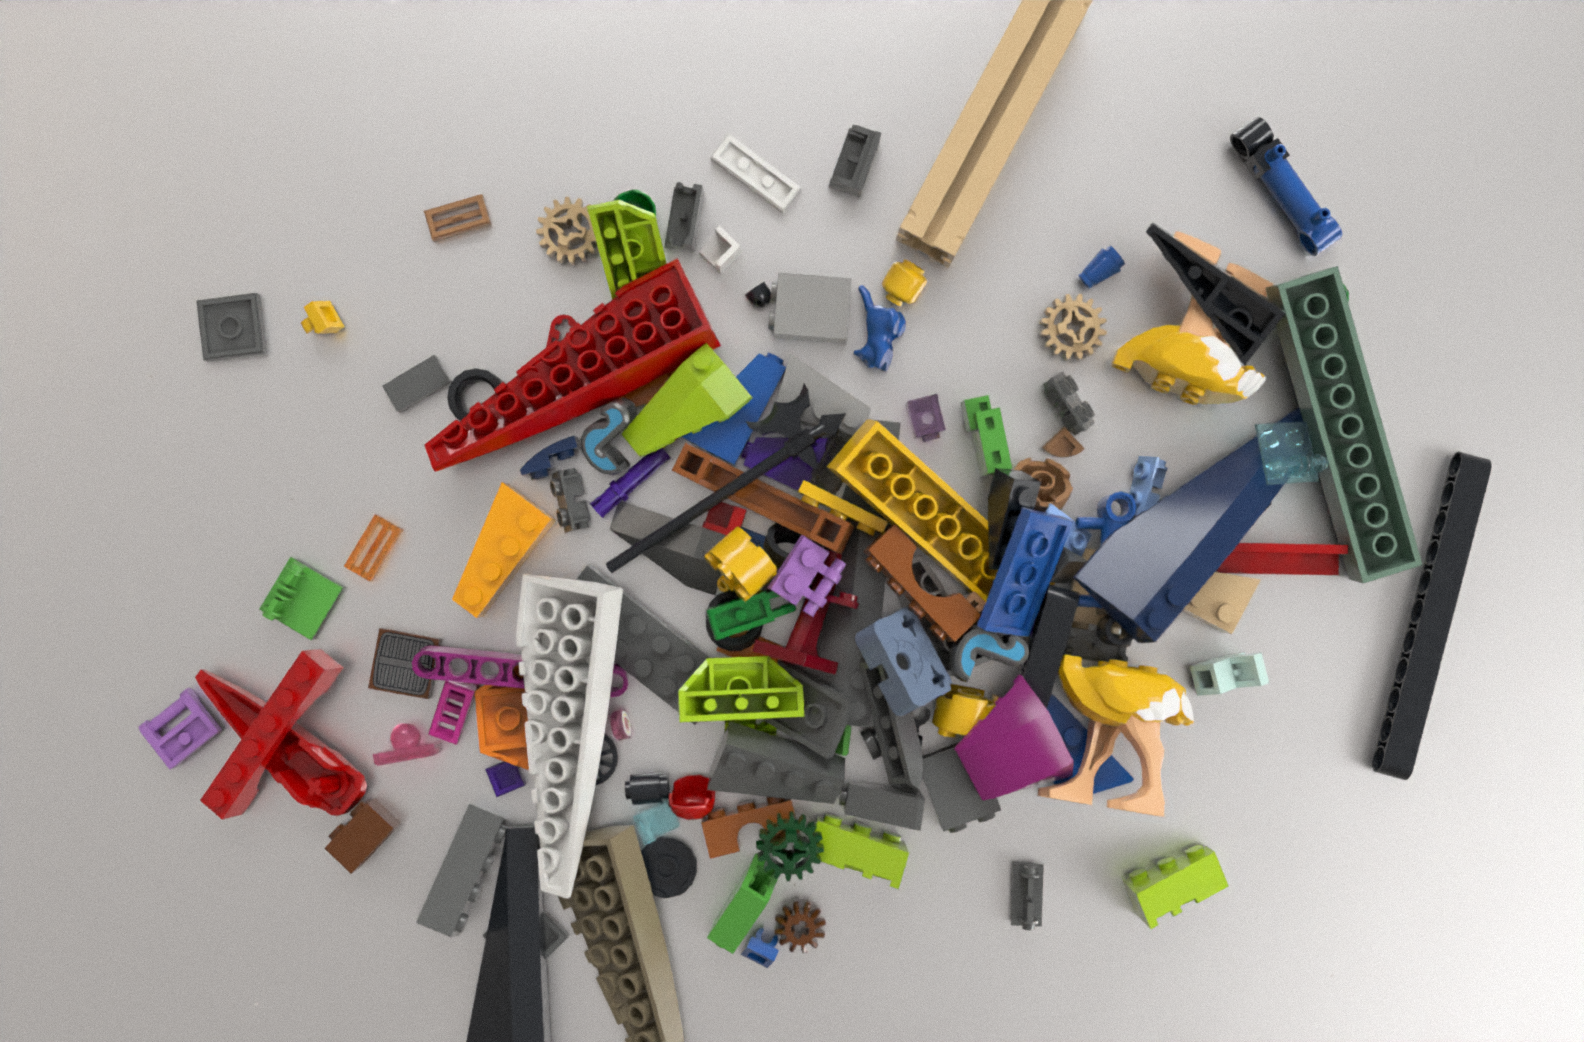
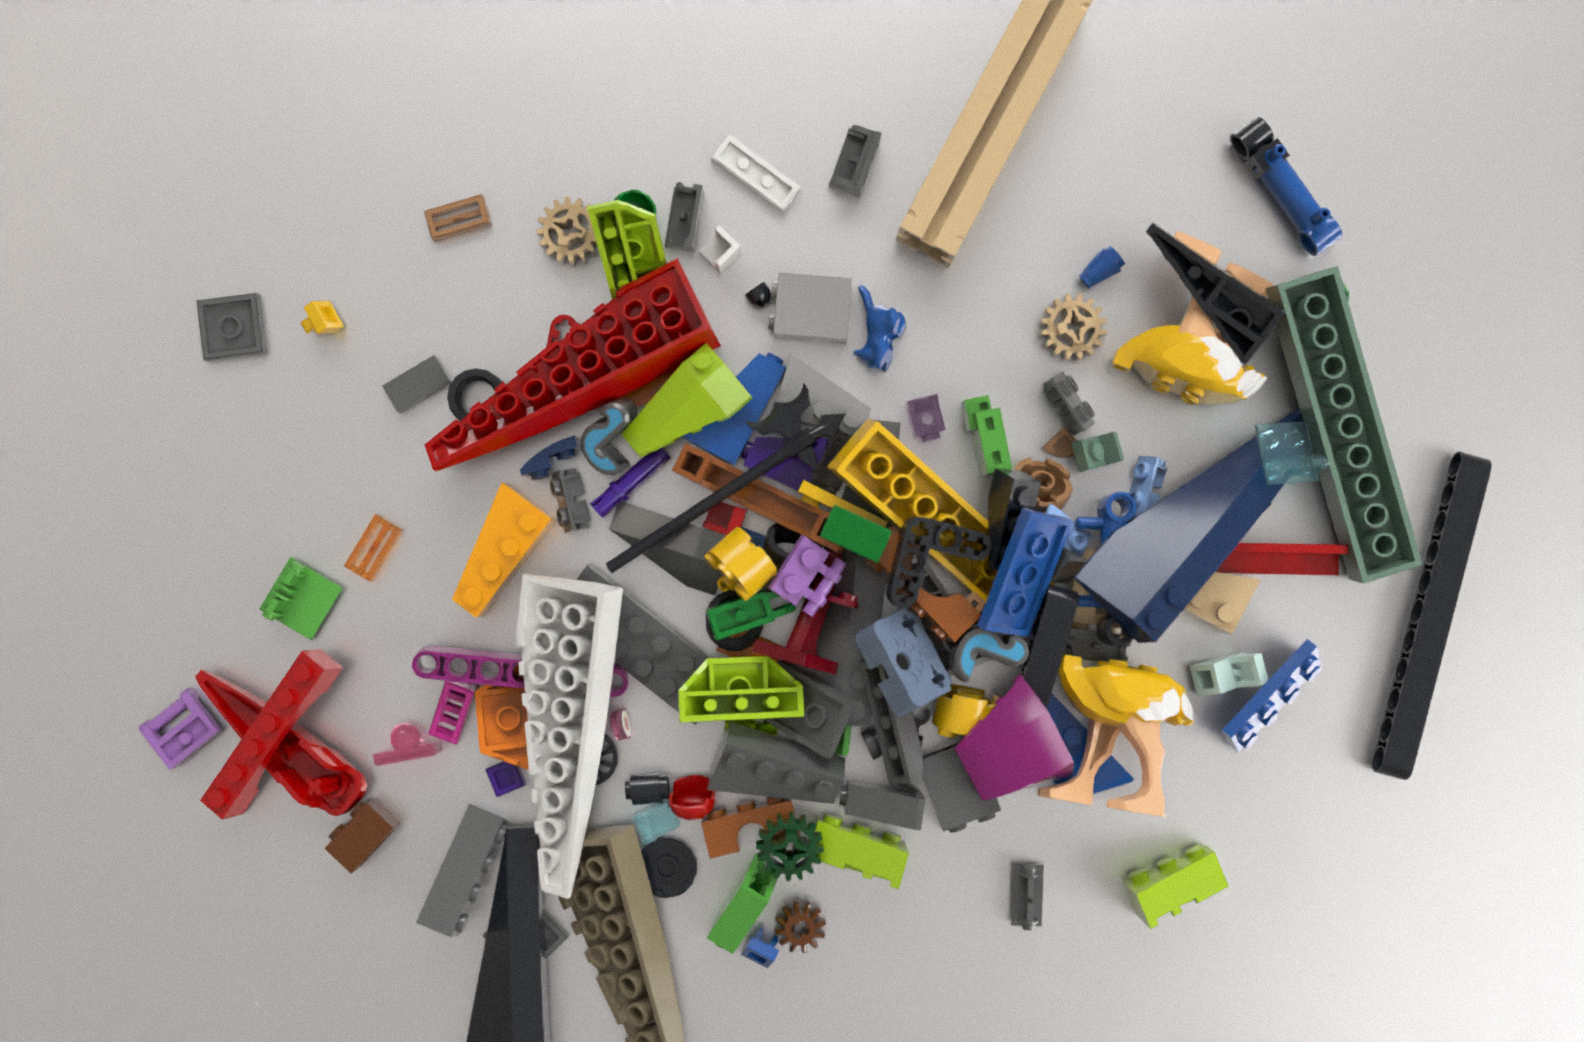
(393, 663): tile -> none
(856, 533): none -> green slope
(904, 282): yellow head -> none
(928, 541): none -> black beam
(1097, 451): none -> sand green bracket
(1278, 690): none -> blue plate

